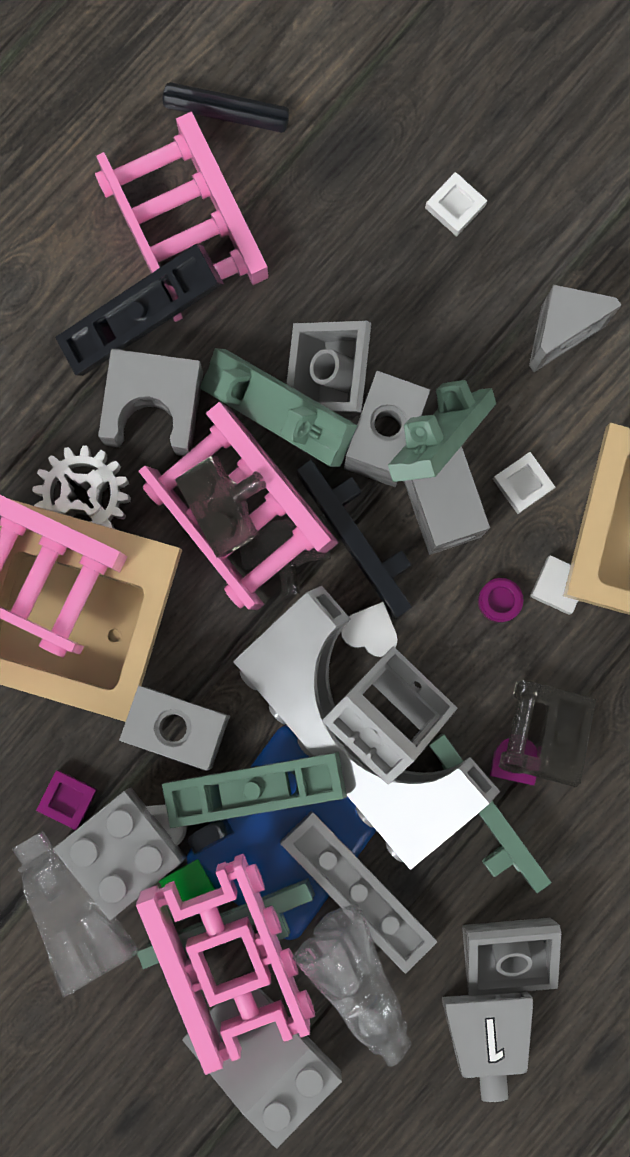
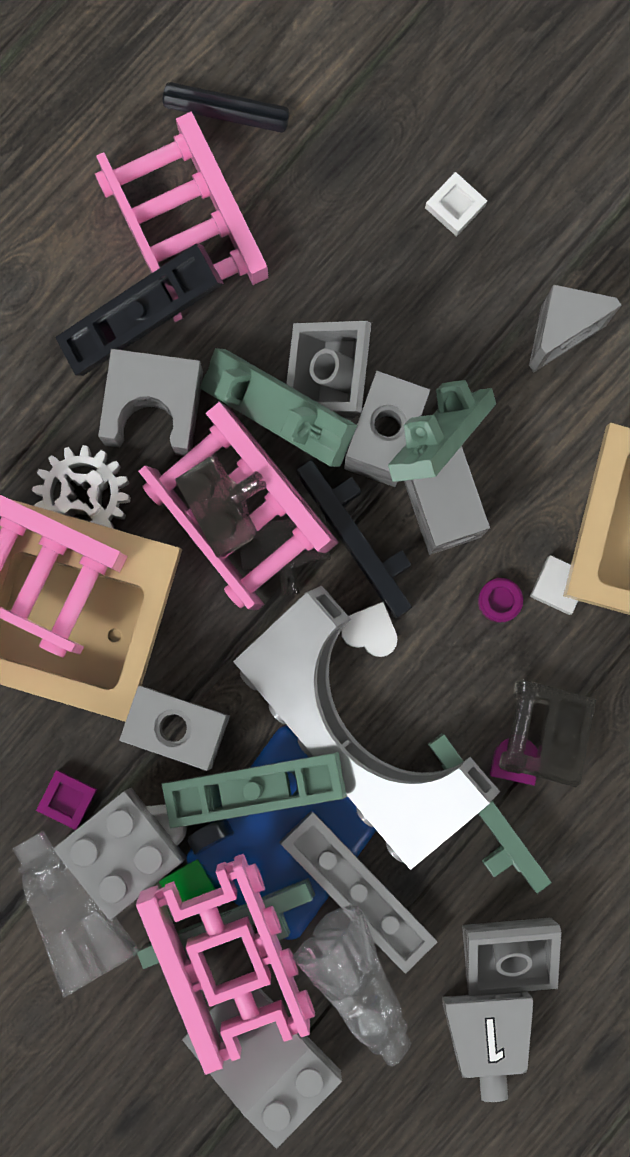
(372, 734): light grey window -> none
(523, 483): white tile -> none

